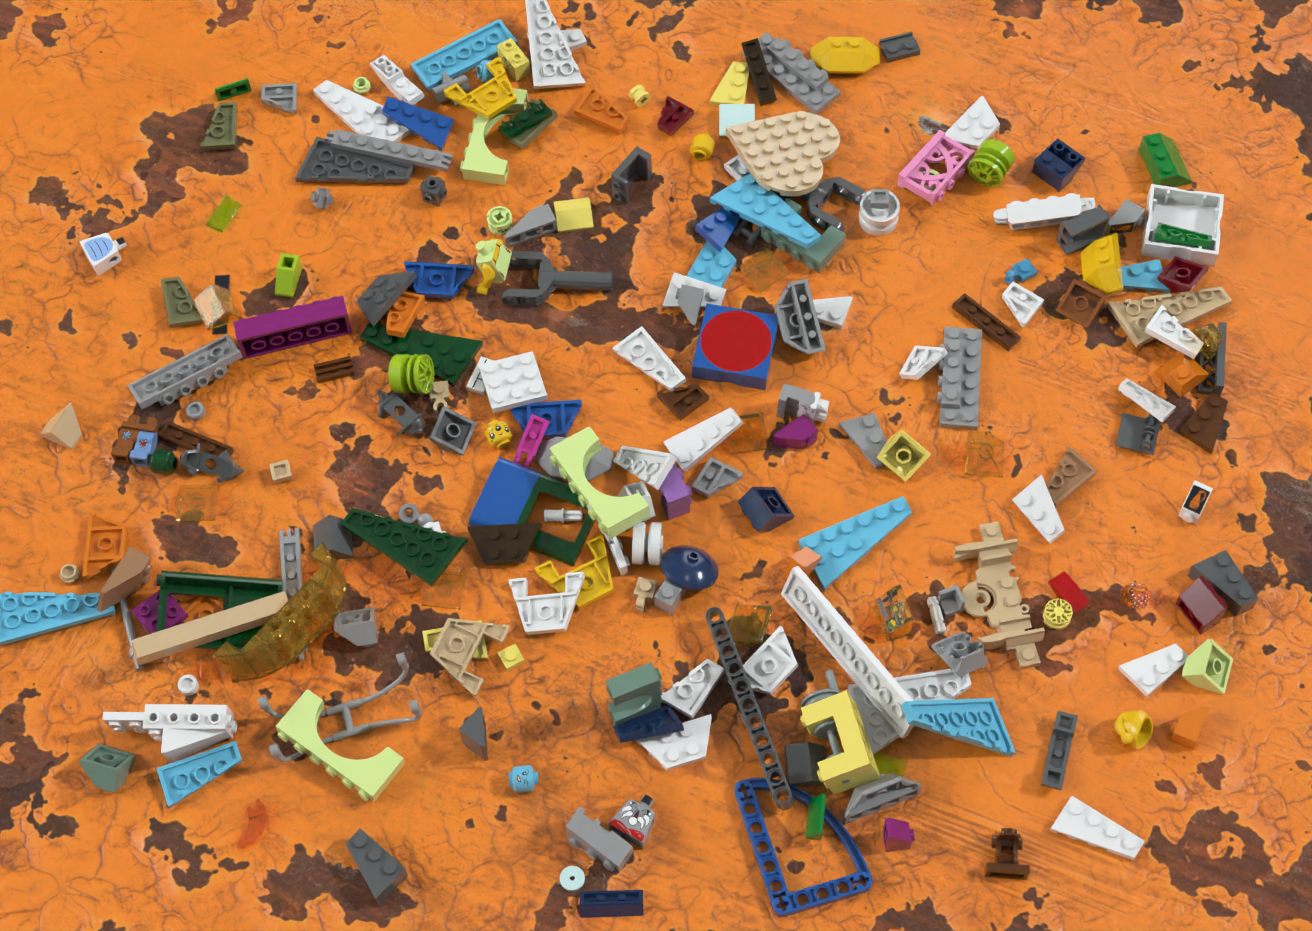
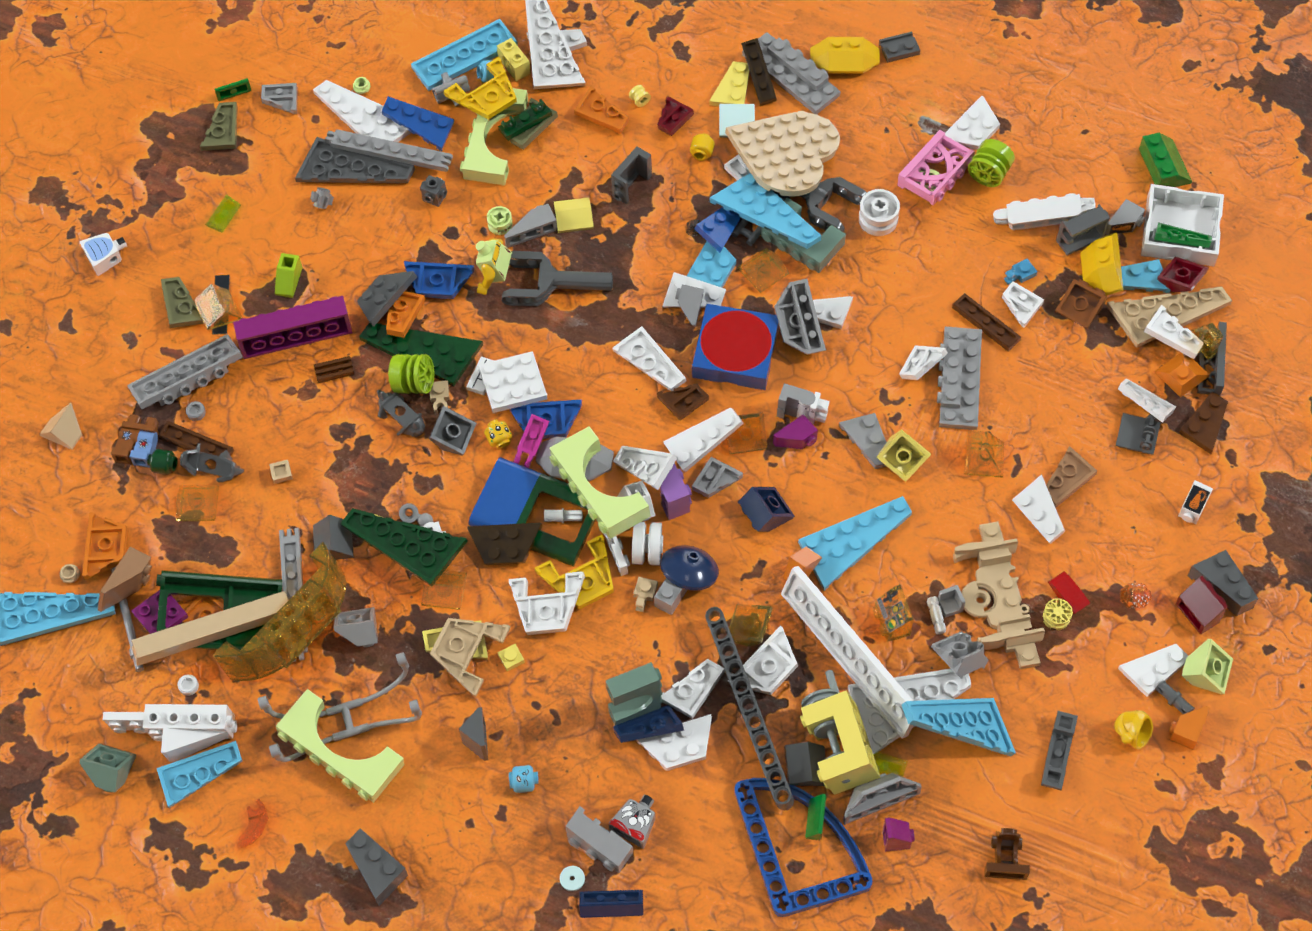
(395, 80): white slope -> none
(879, 198): light grey tile -> none
(1058, 164): dark blue slope -> none
(1090, 826): white wing -> none
(1174, 698): none -> dark grey pin

